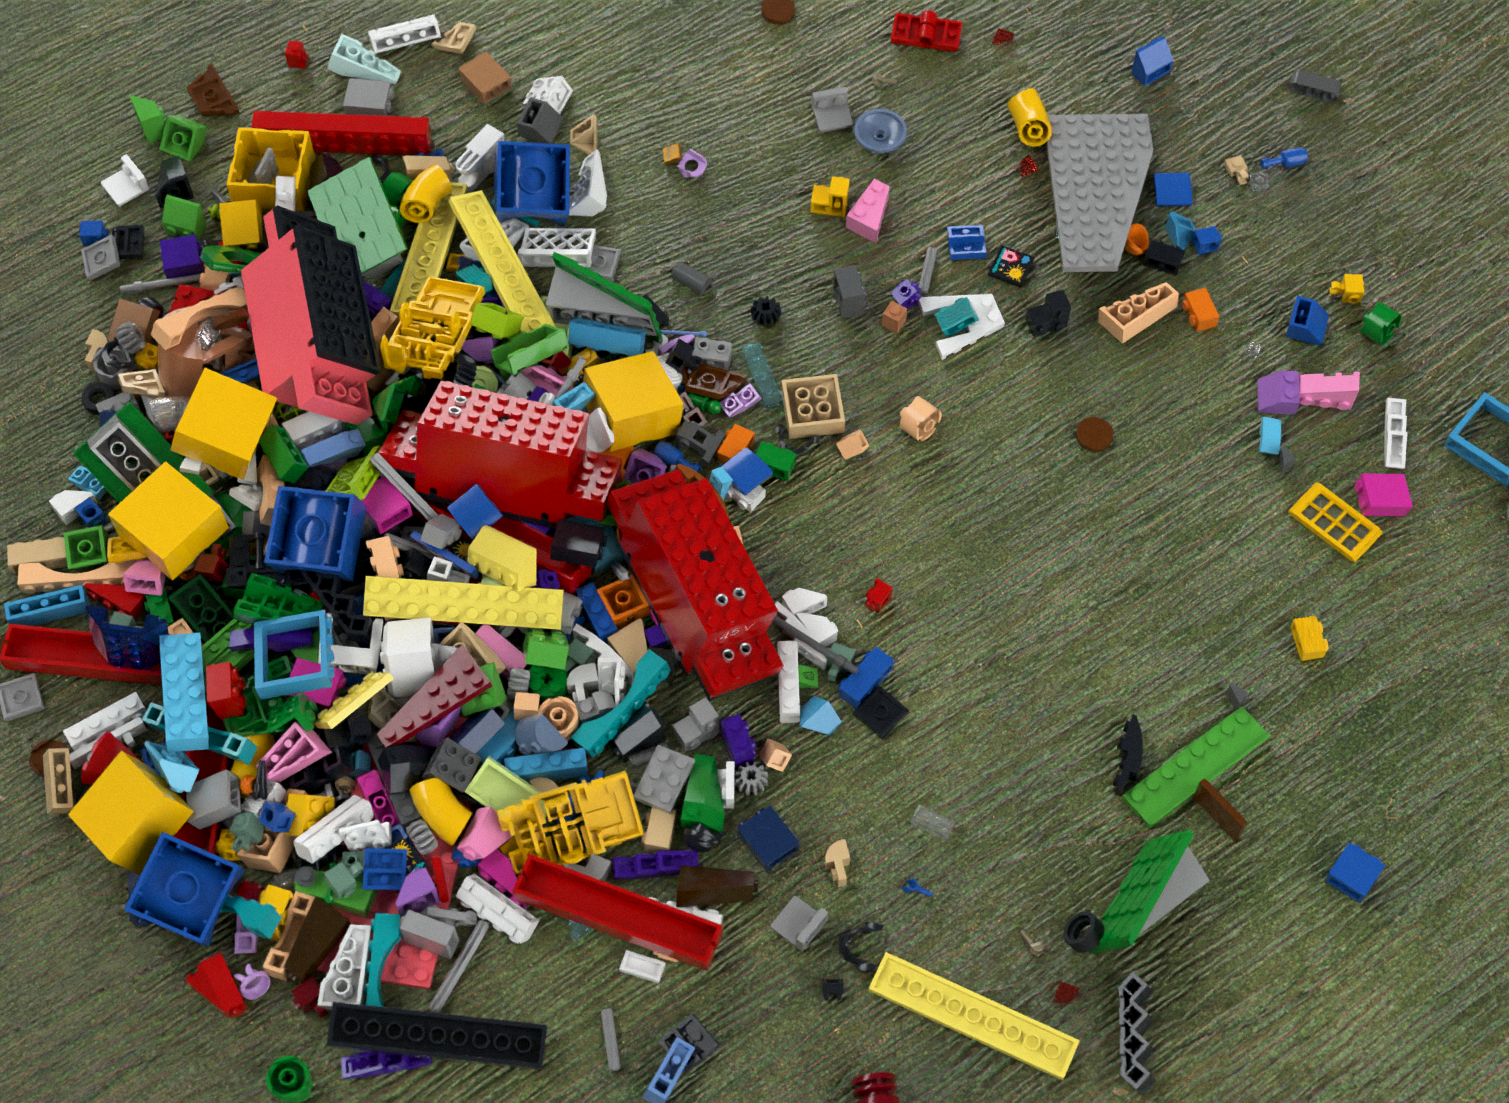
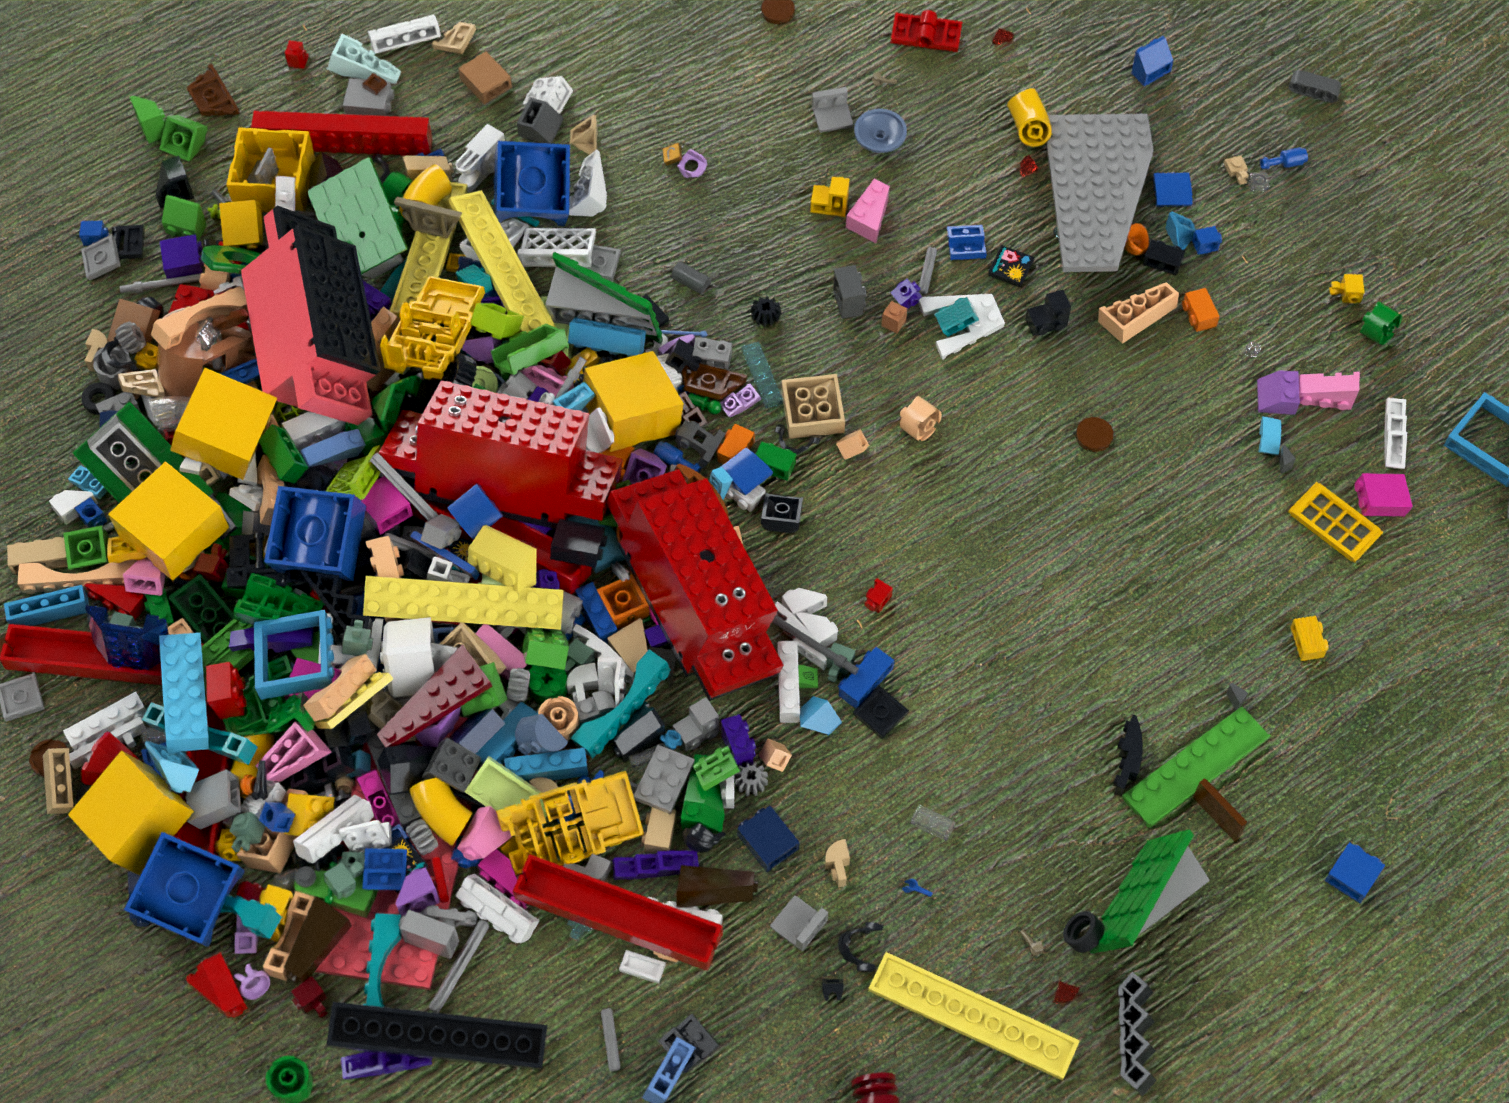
(126, 183): white bracket -> none
(153, 735): none -> clear cone
(328, 700): none -> light nougat arch
(348, 970): white wedge -> none
(357, 640): none -> sand green brick
(374, 84): none -> reddish brown tile
(428, 218): none -> dark tan wing
(525, 705): light nougat panel -> none
(671, 739): none -> dark azure plate
(716, 767): none -> bright green plate
(781, 513): none -> black slope
(1307, 321): blue slope -> none

